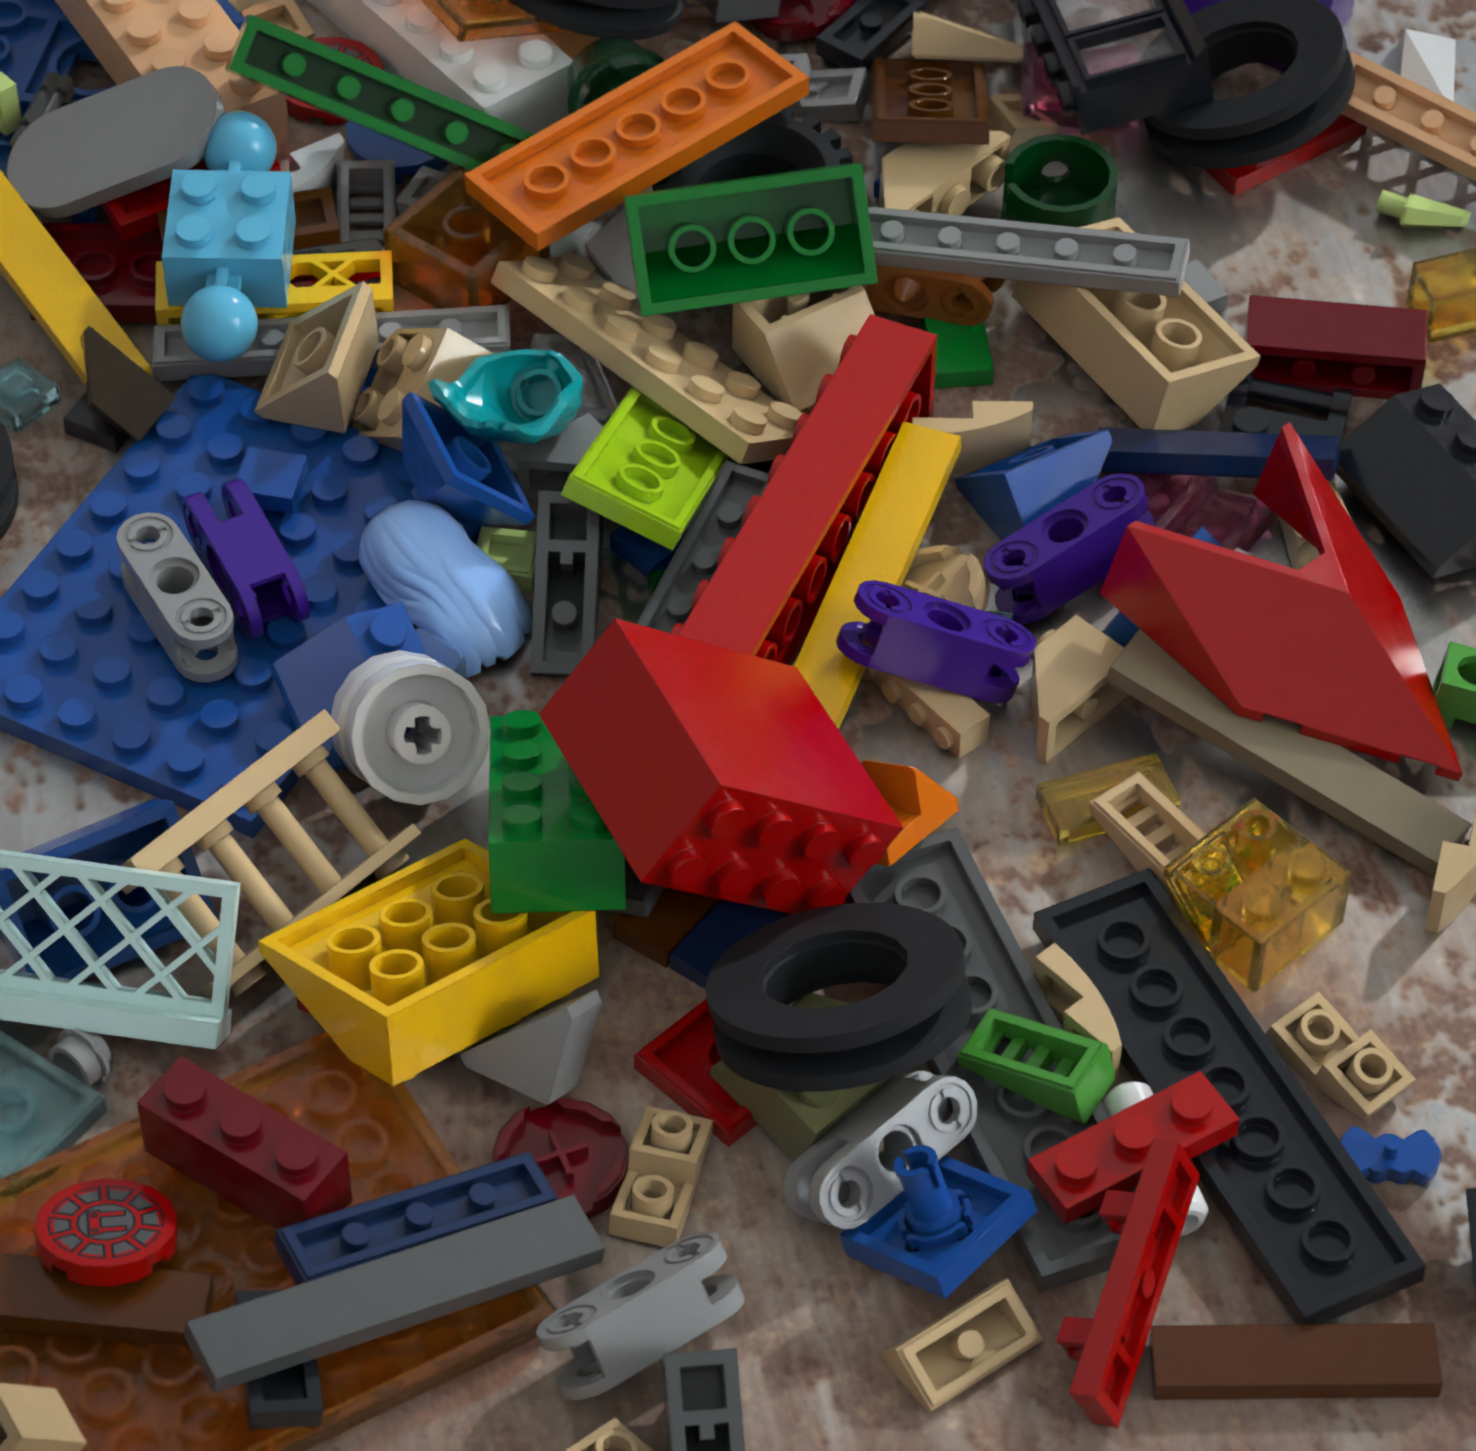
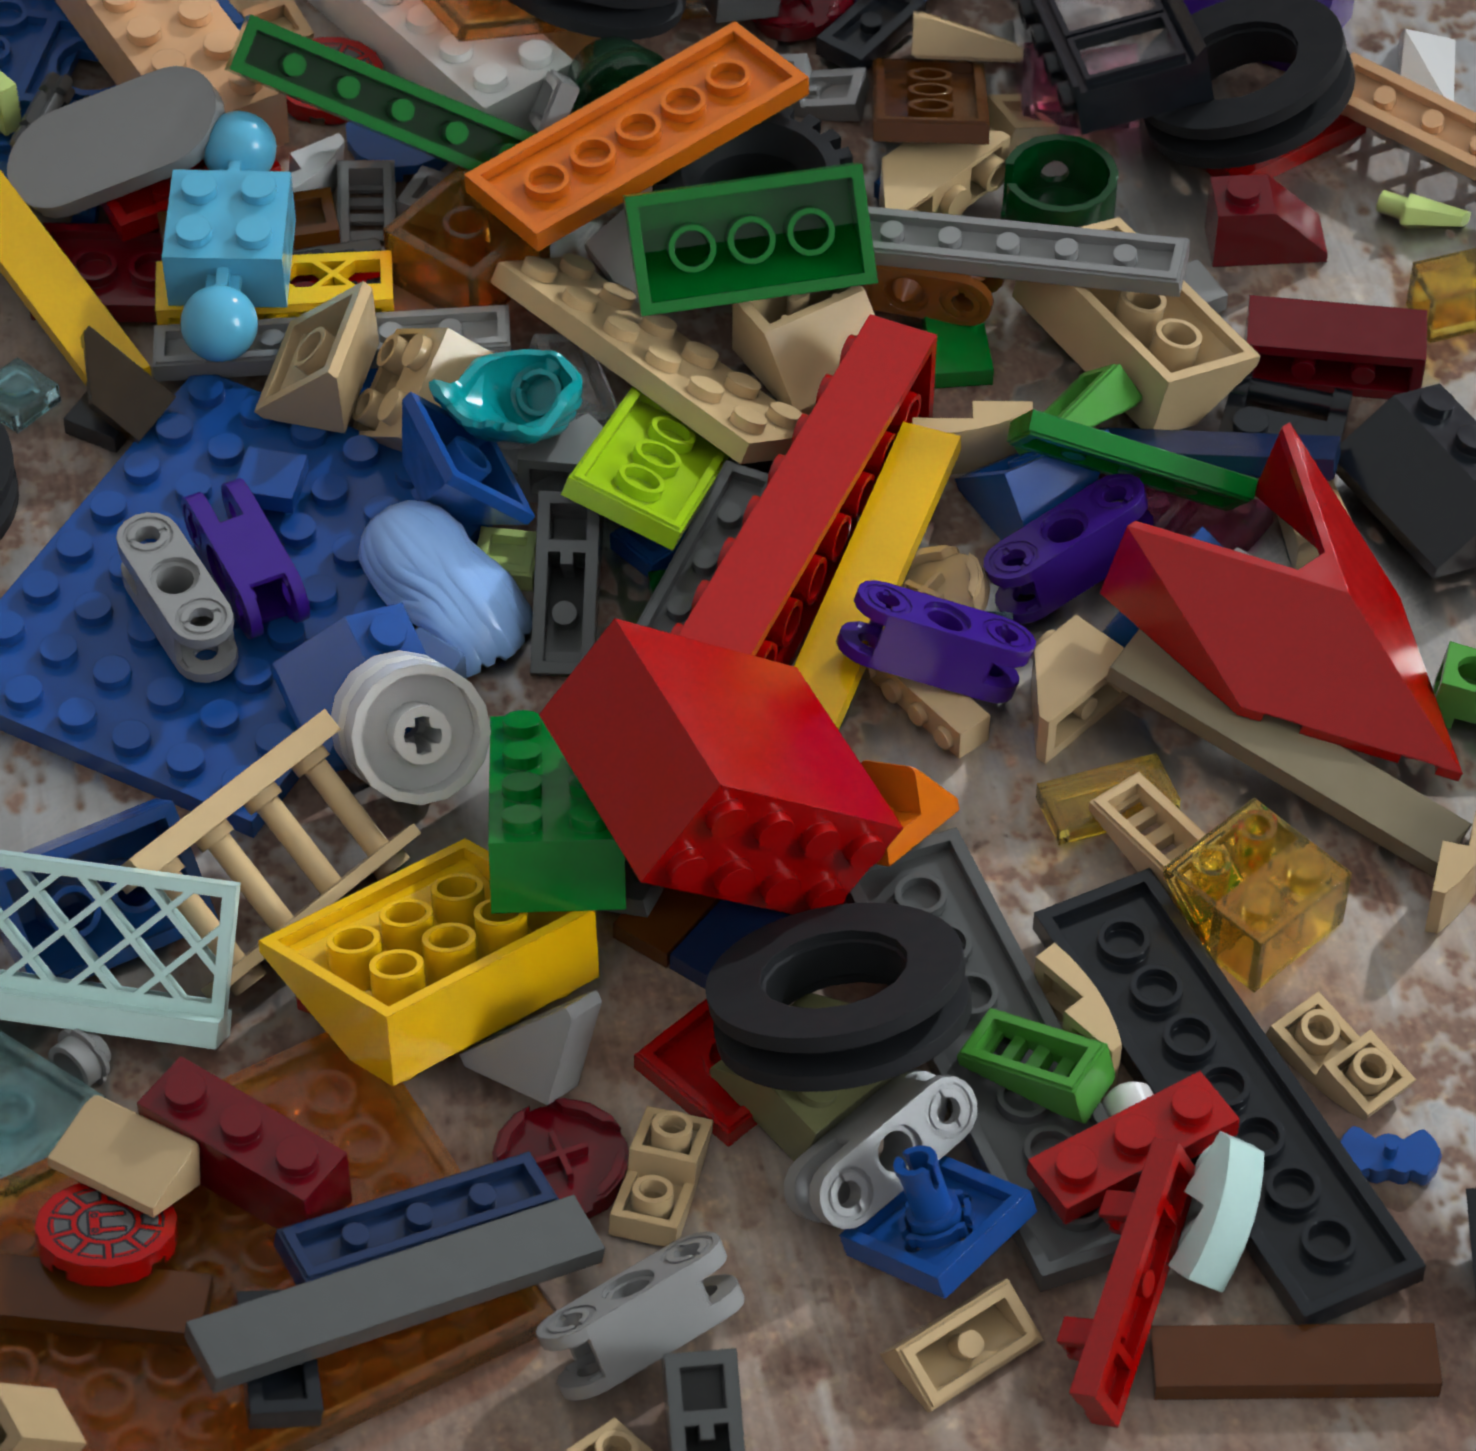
(127, 1156): none -> tan slope
(553, 100): none -> light grey tile
(1095, 397): none -> bright green slope
(1116, 454): none -> green tile
(1229, 1187): none -> light aqua slope
(1260, 224): none -> dark red slope

